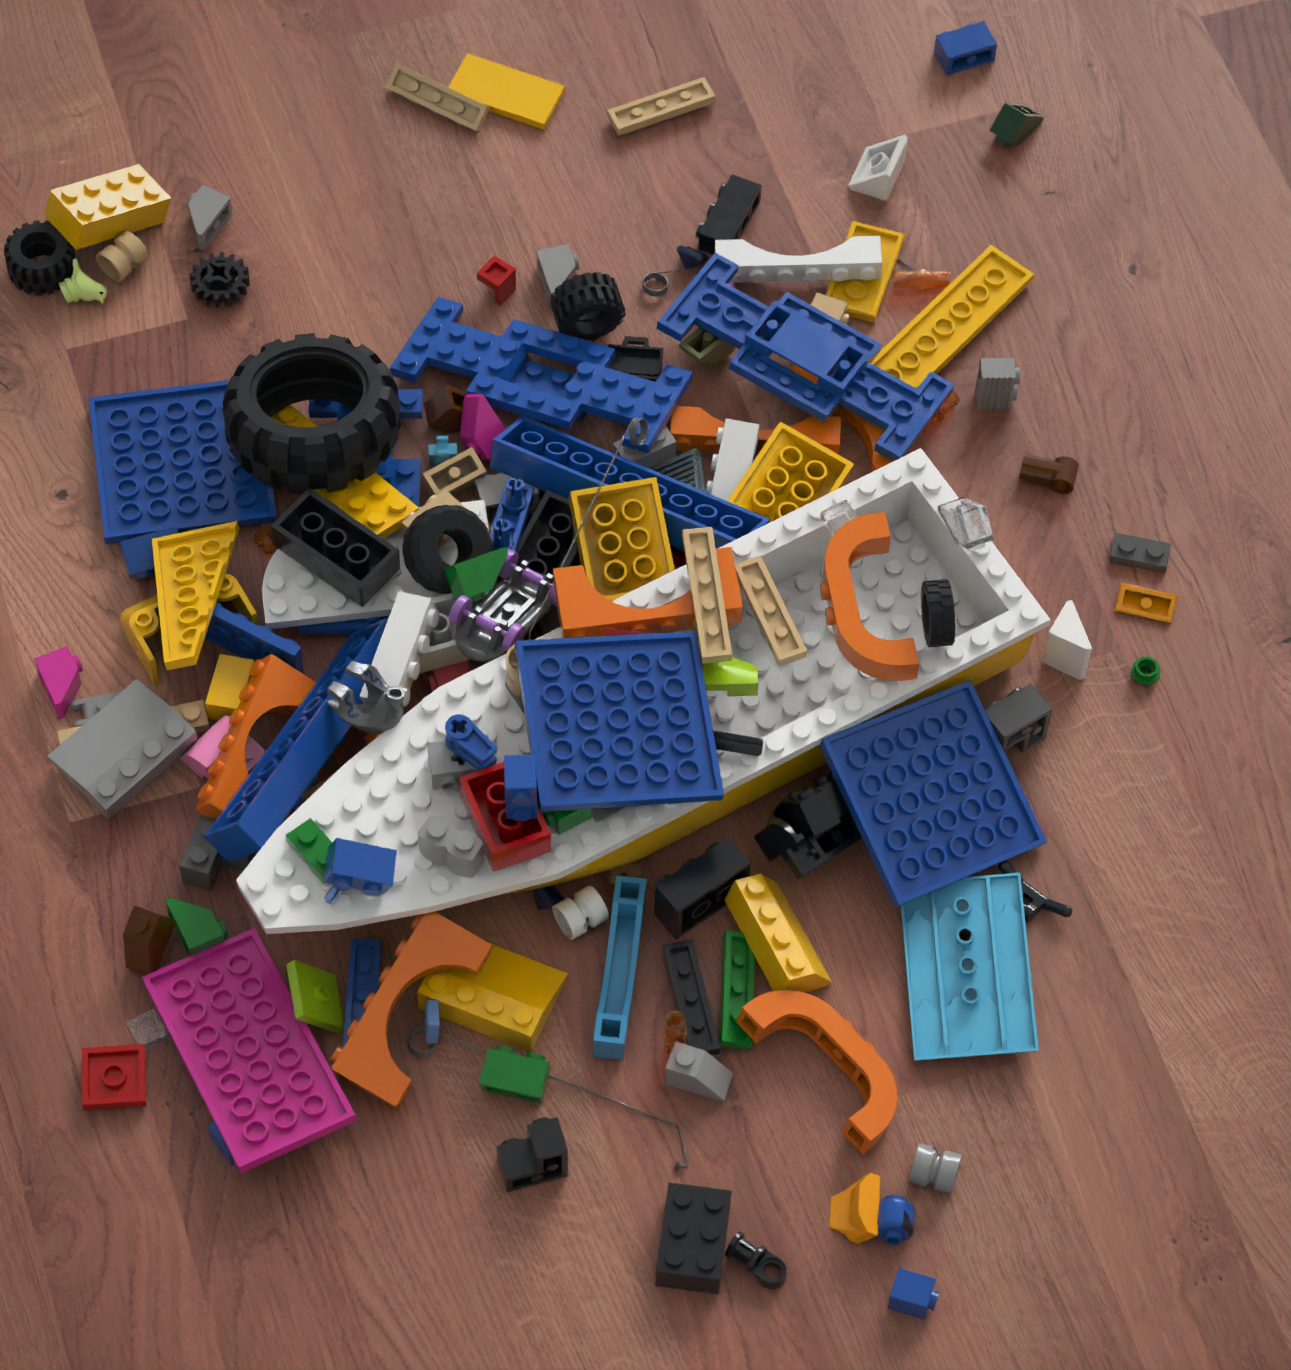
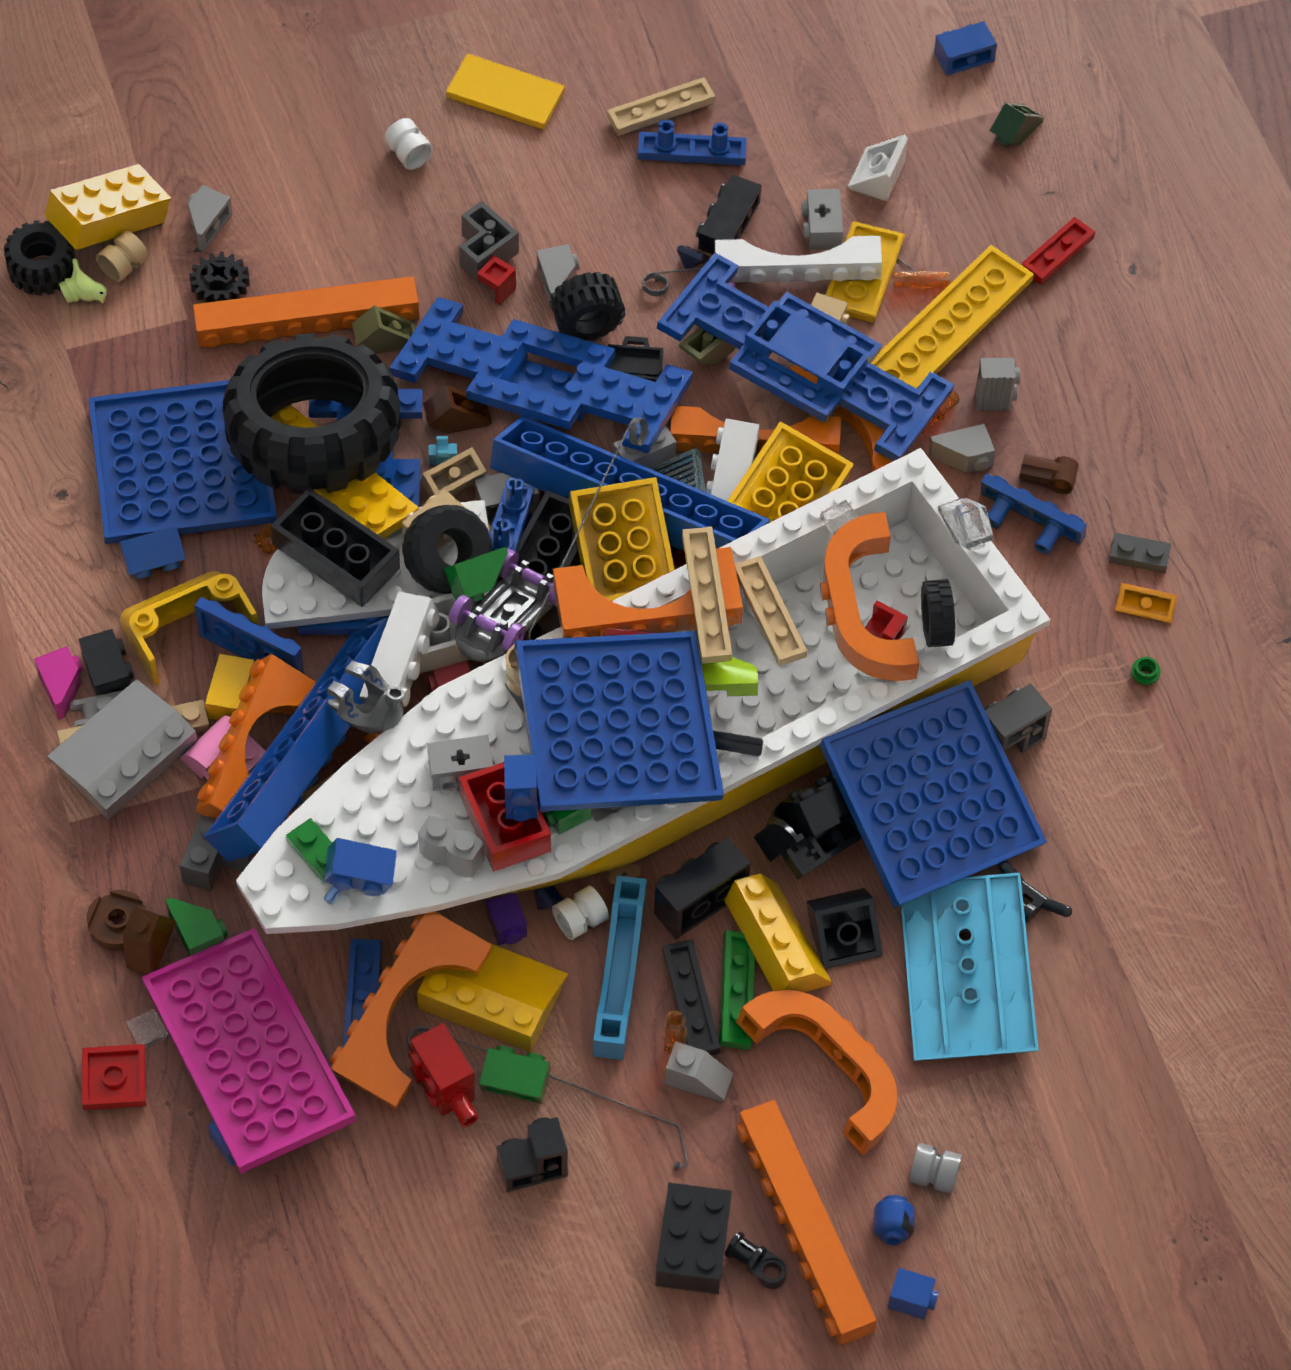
(104, 662): none -> black brick
(110, 906): none -> reddish brown plate
(188, 582): yellow wing -> none
(301, 311): none -> orange brick
(315, 996): lime plate -> none
(382, 330): none -> olive slope
(408, 143): none -> white wheel
(431, 1021): medium blue tile -> none
(437, 97): tan plate -> none
(444, 1074): none -> red brick
(469, 742): blue piece -> none
(479, 425): dark pink slope -> none
(486, 237): none -> dark grey brick
(506, 919): none -> dark purple brick
(692, 148): none -> blue plate
(806, 1223): none -> orange brick
(824, 218): none -> light grey brick
(845, 927): none -> black slope
(856, 1209): light orange slope -> none
(886, 622): none -> red panel
(964, 449): none -> light grey slope
(1024, 503): none -> blue plate
(1058, 250): none -> red plate
(1068, 644): white slope -> none

